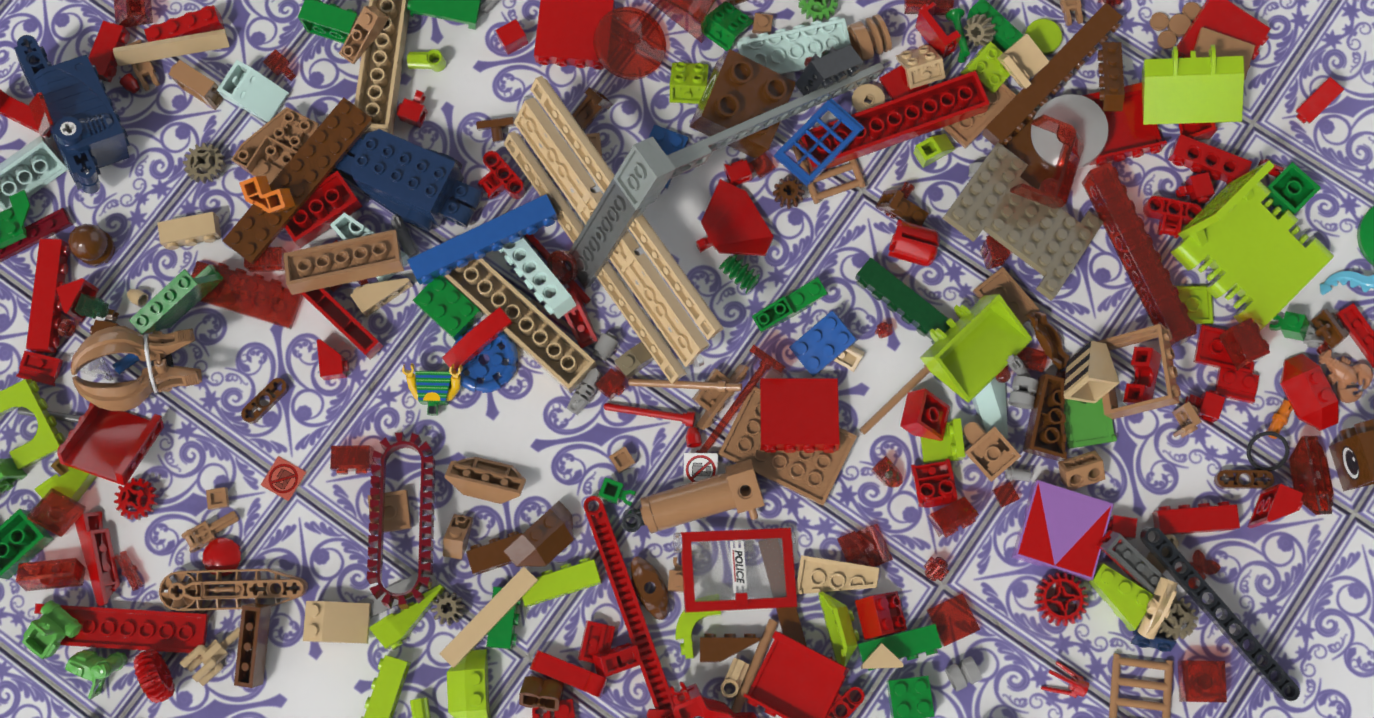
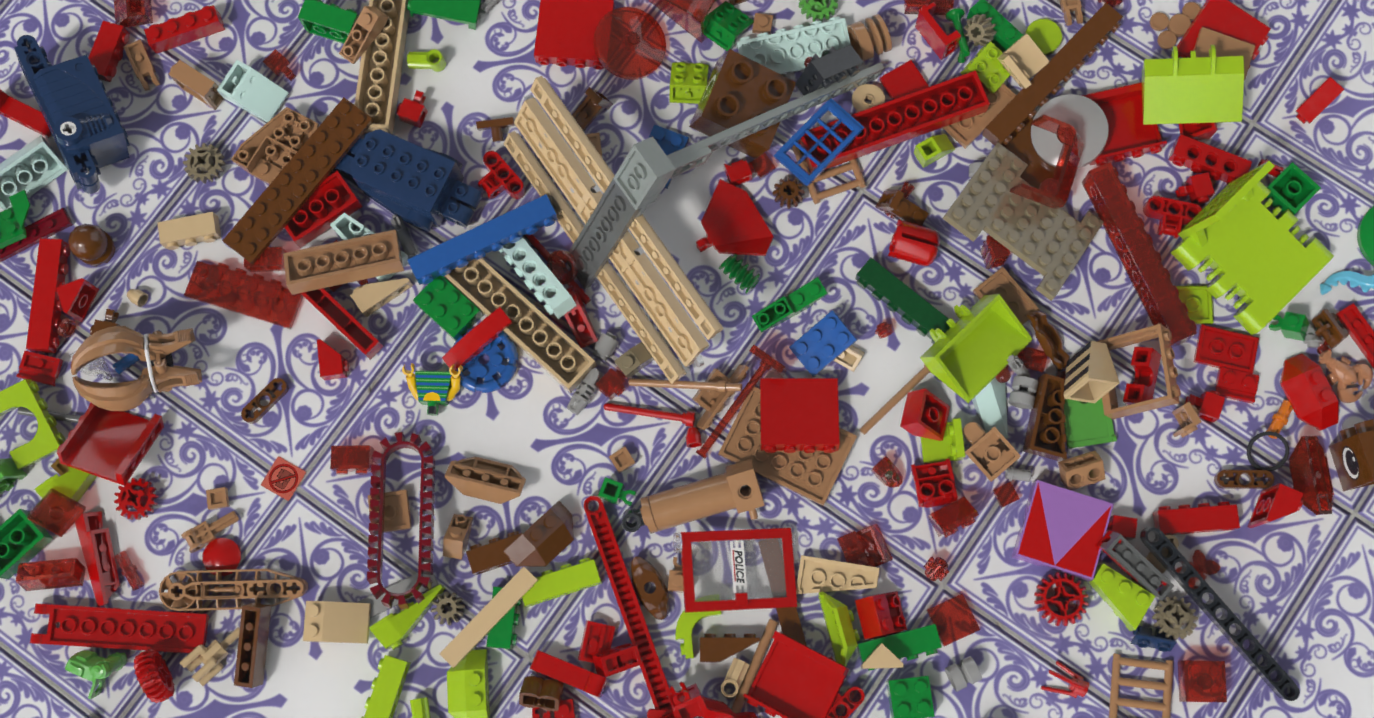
(41, 114): clear red piece -> none
(46, 633): bright green piece -> none
(91, 306): clear green brick -> none
(129, 83): red hose -> none
(171, 47): tan tile -> none
(175, 300): green panel -> none
(258, 192): orange brick -> none
(512, 36): red piece -> none
(699, 466): sticker -> none
(922, 66): tan bracket -> none
(1111, 76): reddish brown brick -> none
(1158, 608): tan pin -> none
(1244, 343): clear red brick -> none

